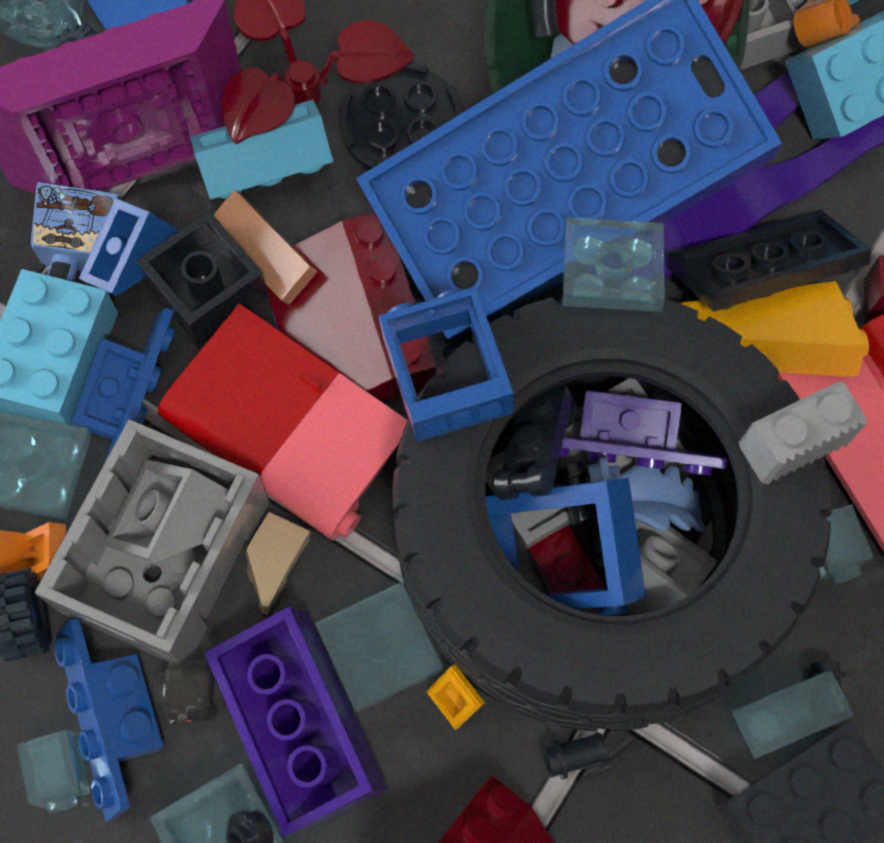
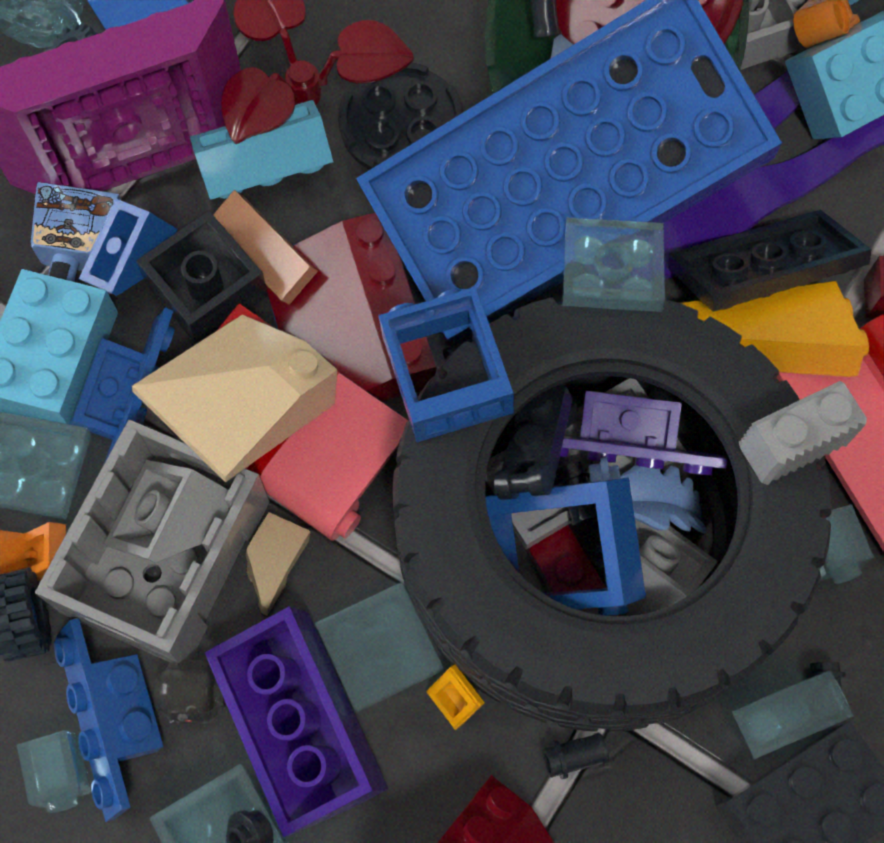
(240, 393): none -> tan slope

